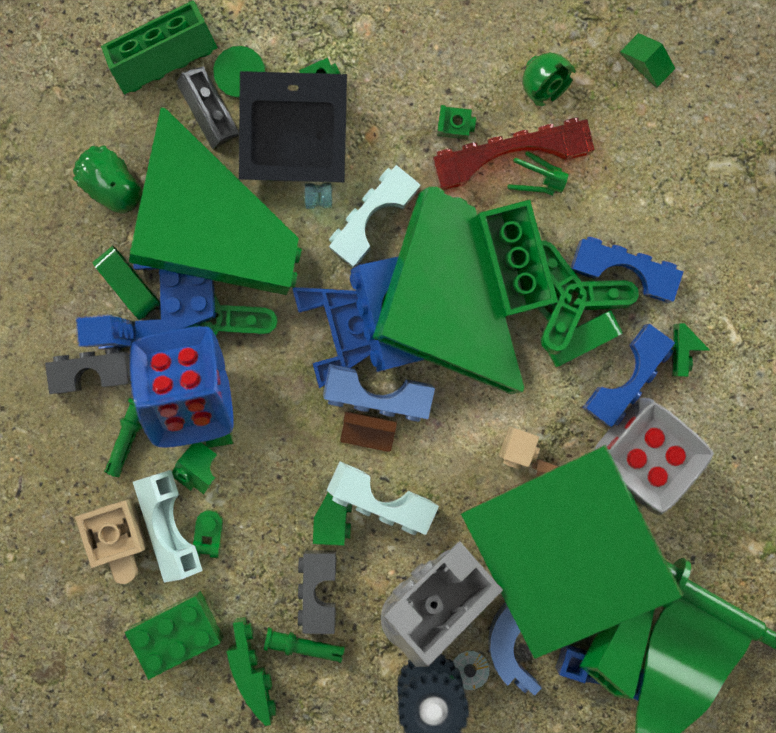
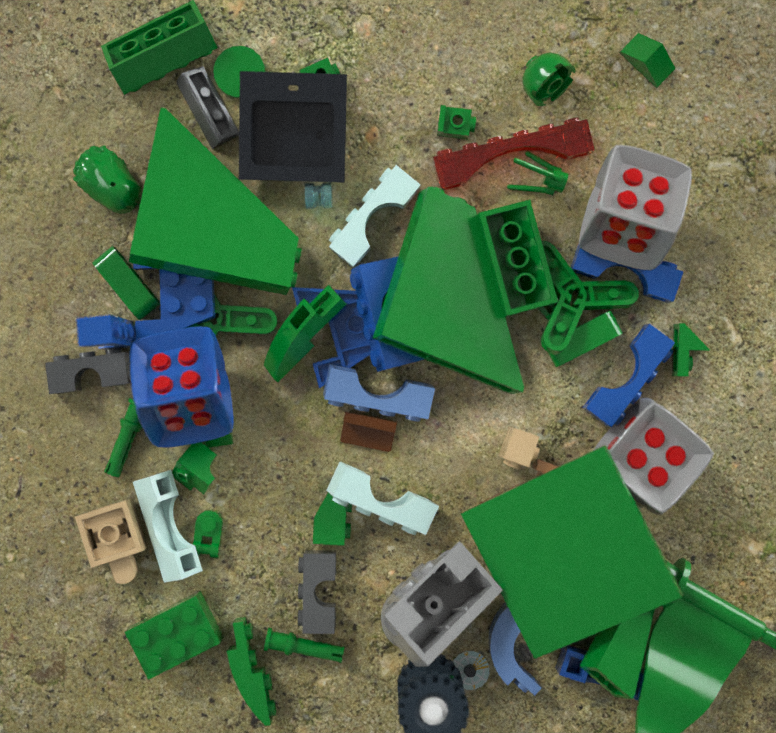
(296, 332): none -> green slope
(635, 207): none -> light grey piece

